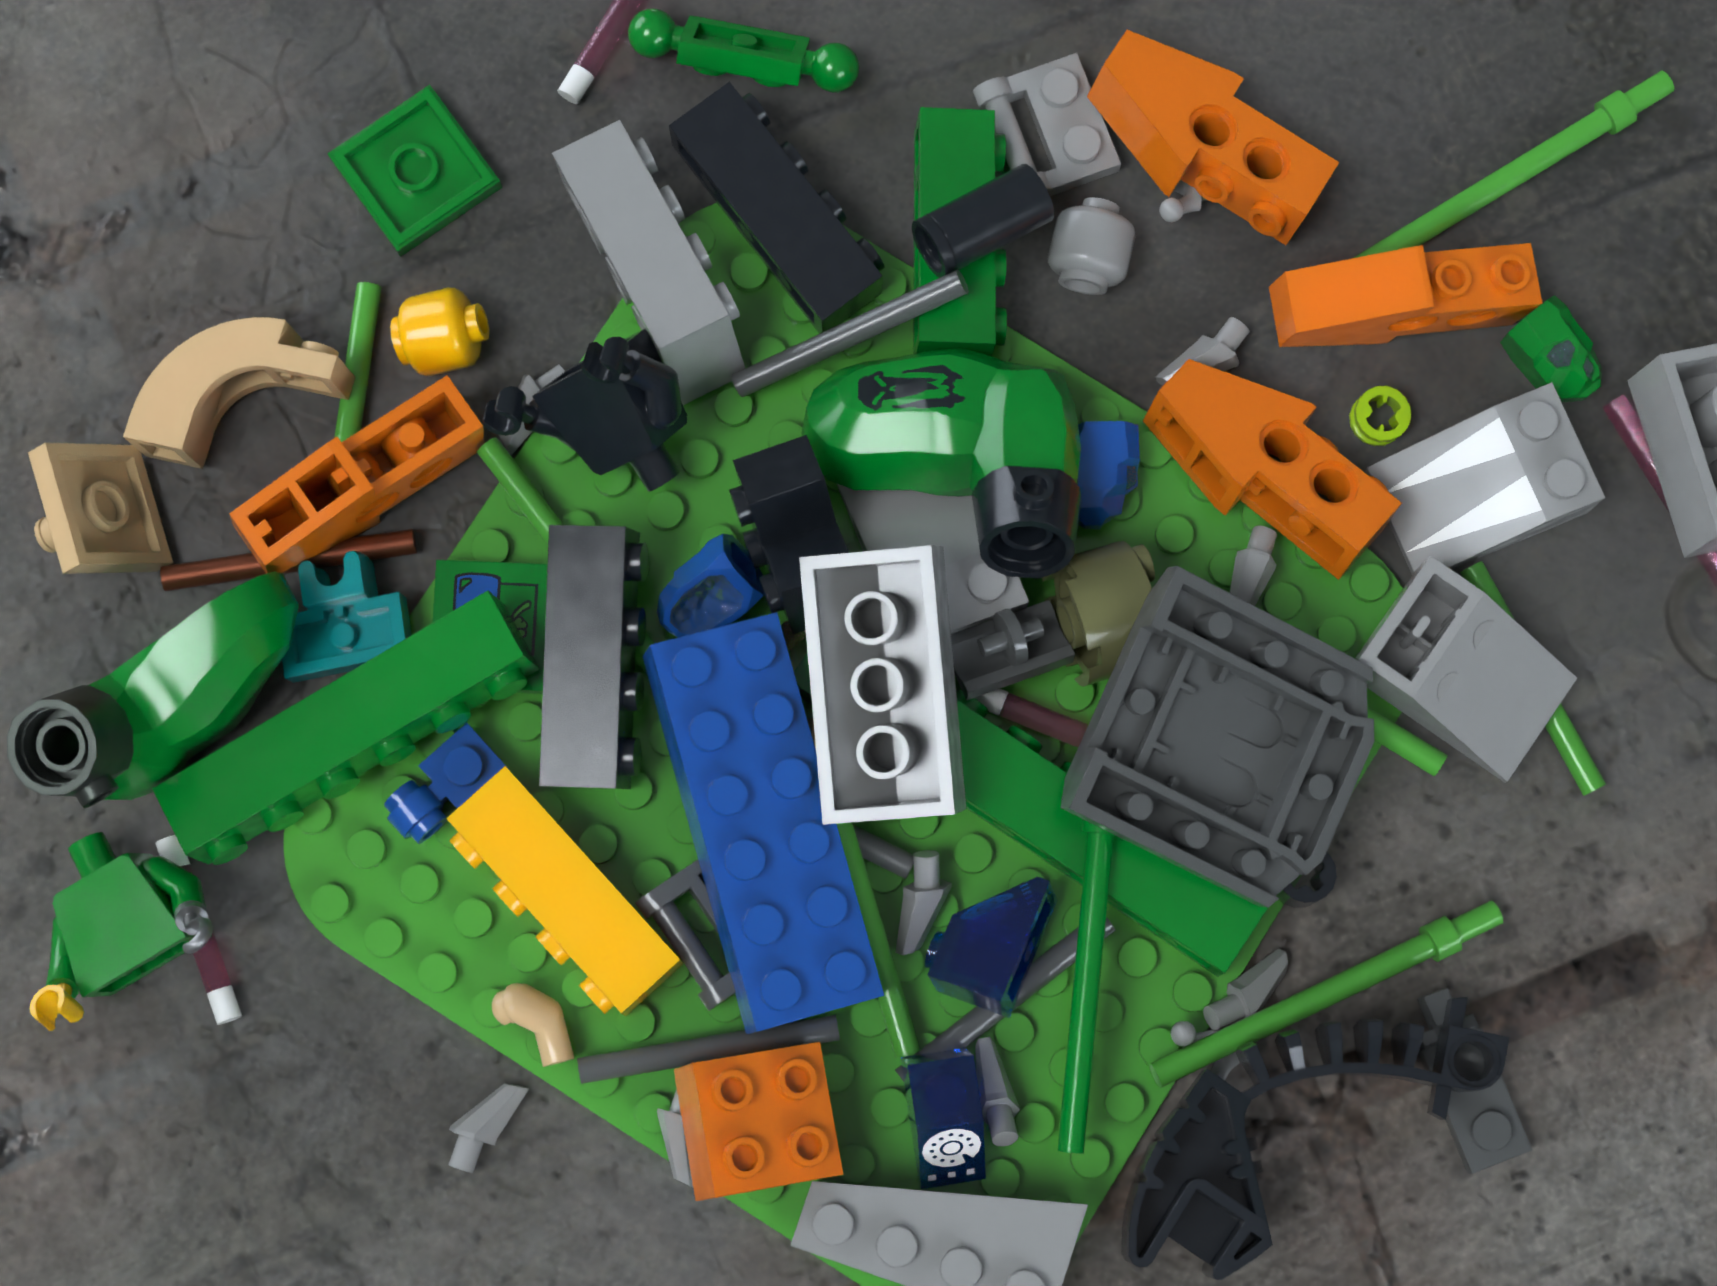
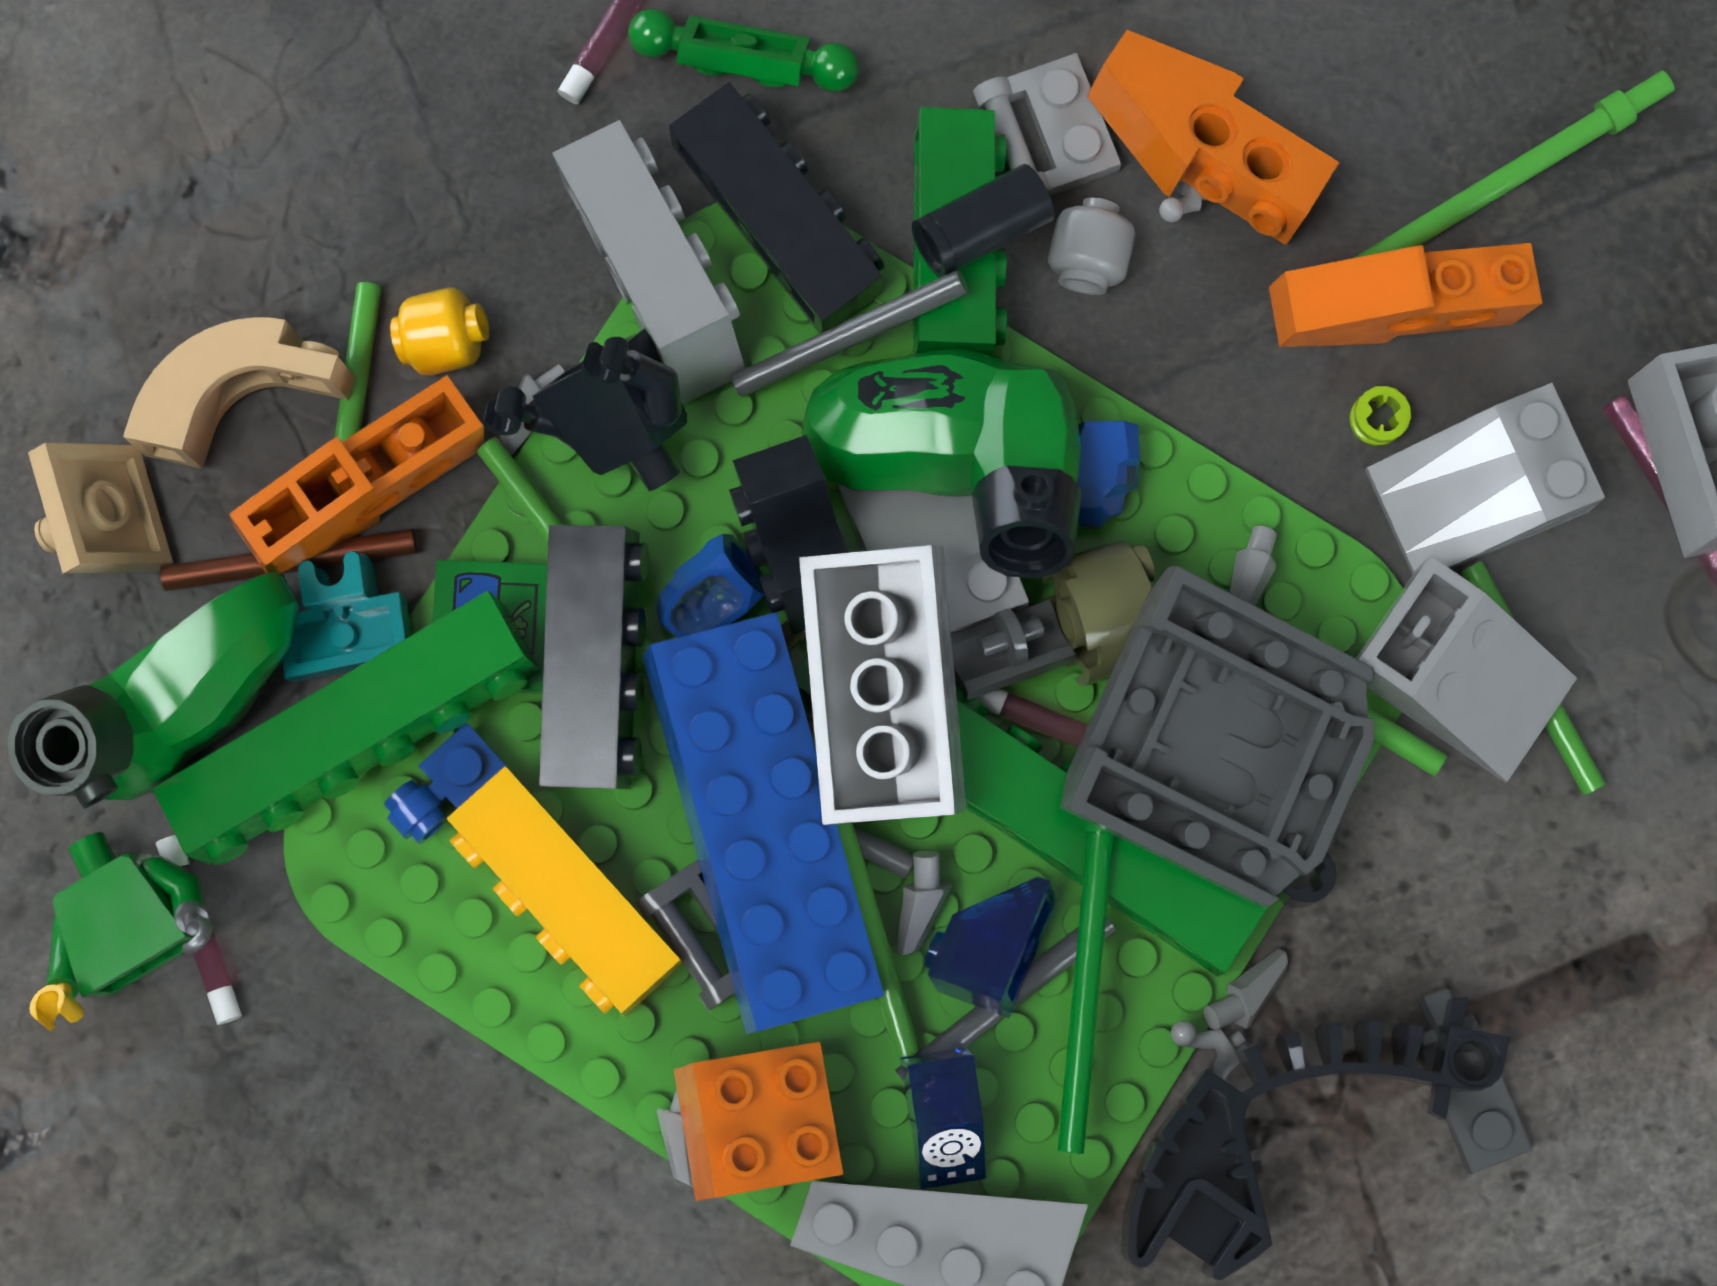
(415, 170): green tile -> none
(484, 1125): light grey bar -> none
(539, 1014): tan arm -> none
(705, 1048): dark grey bar -> none
(996, 1093): light grey bar -> none
(1213, 352): light grey bar -> none
(1222, 439): orange brick -> none
(1436, 941): bright green bar -> none
(1556, 350): green rock -> none

